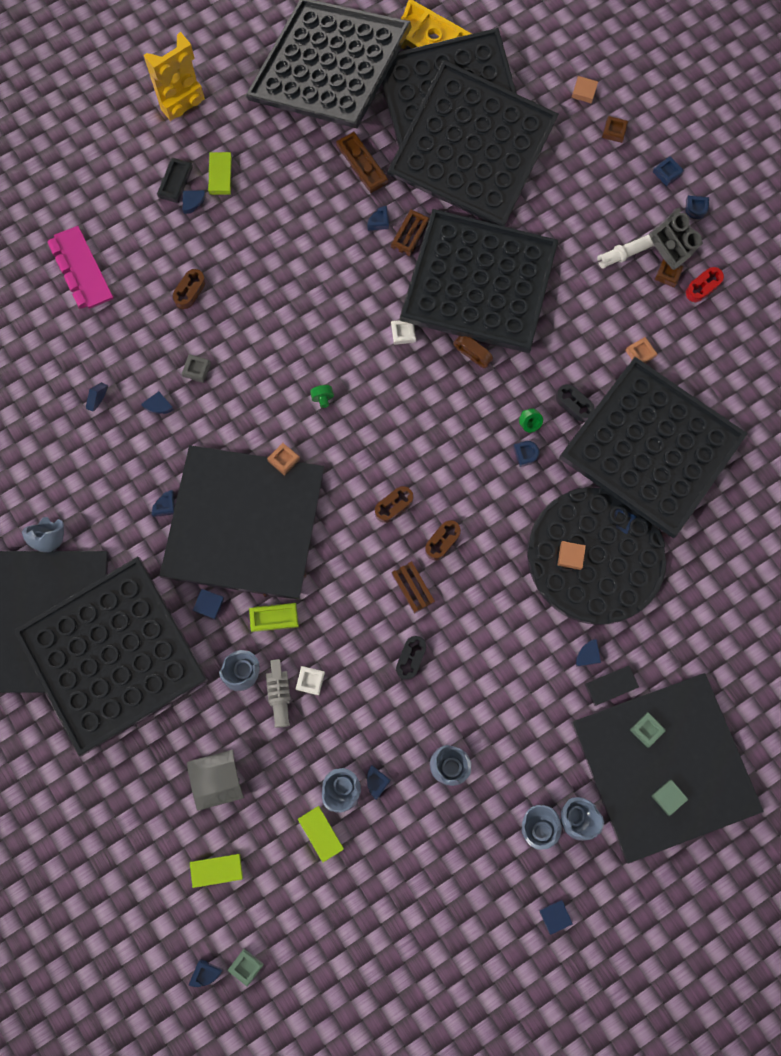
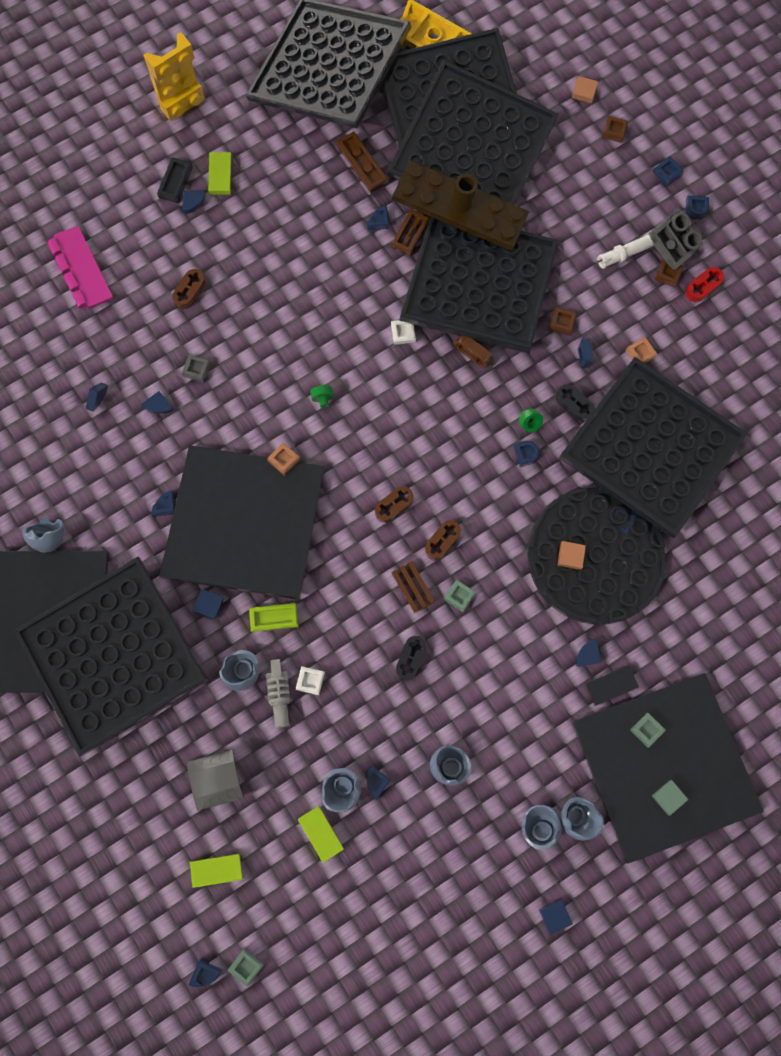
(459, 595): none -> sand green tile
(460, 204): none -> dark brown plate
(562, 321): none -> reddish brown tile
(585, 353): none -> dark blue tile

